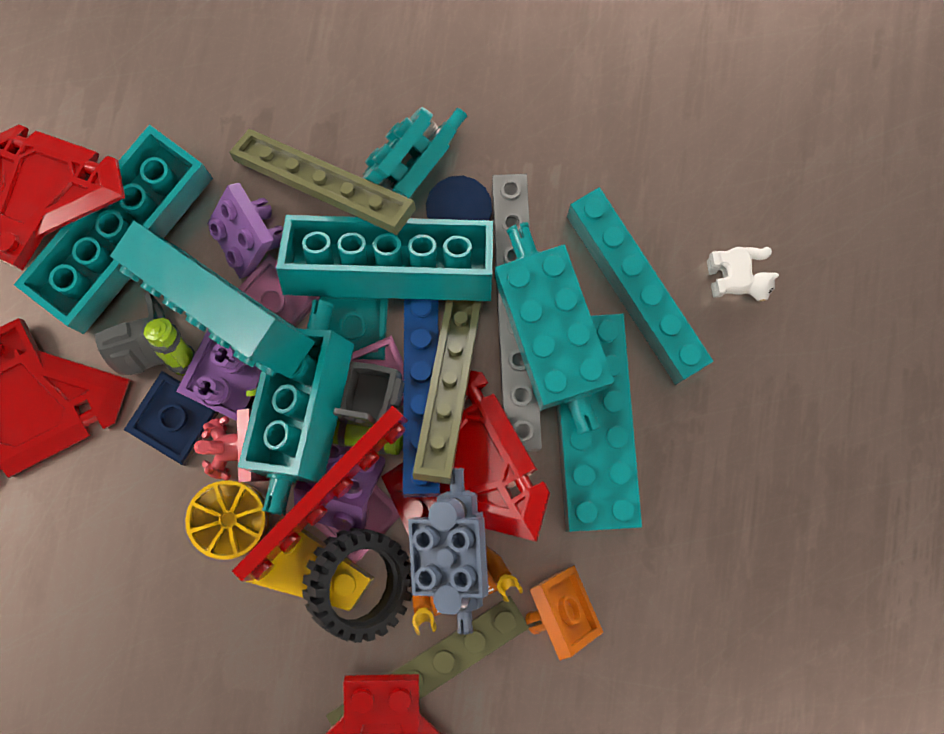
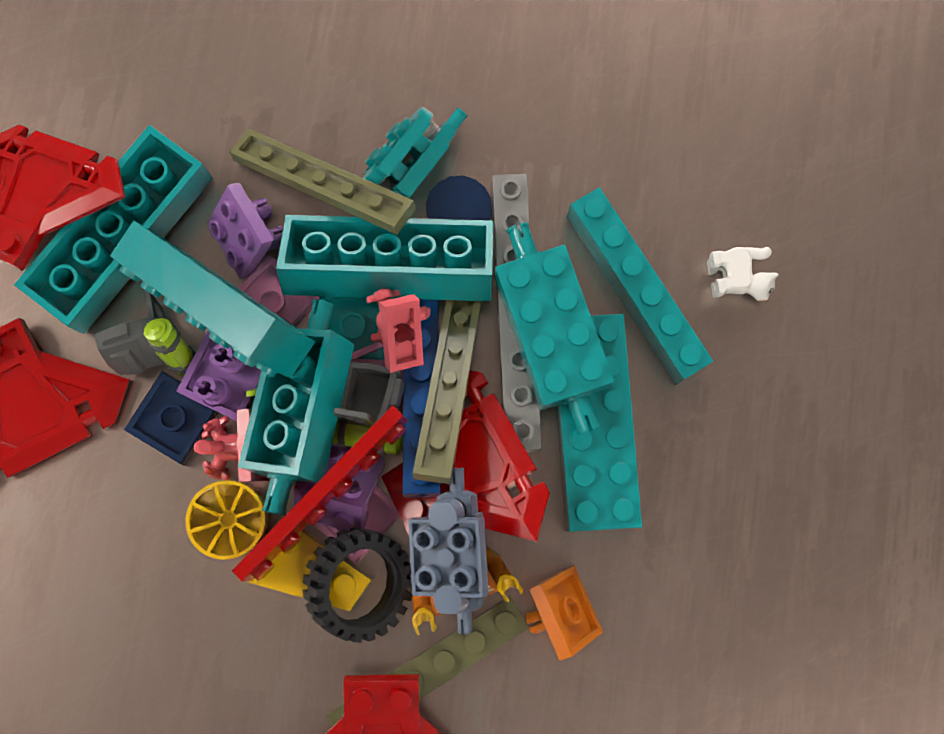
(399, 328): none -> coral piece

